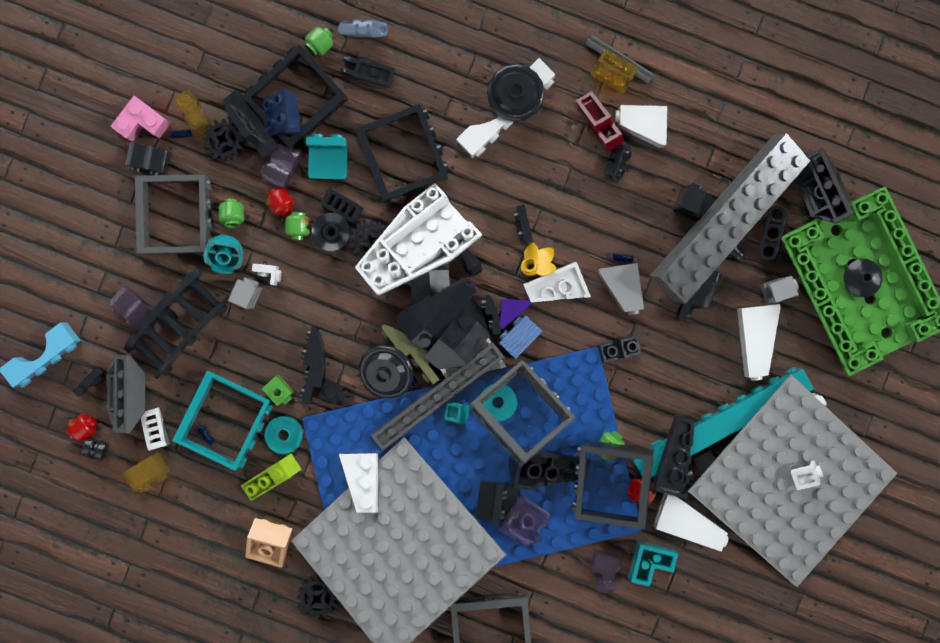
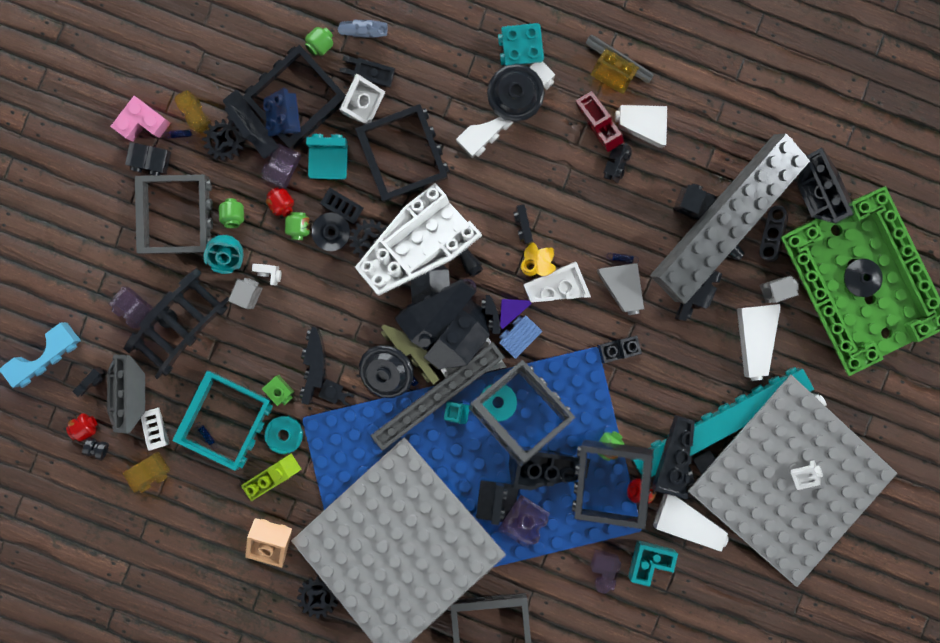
(362, 100): none -> white slope
(362, 479): white wing -> none
(521, 44): none -> teal bracket

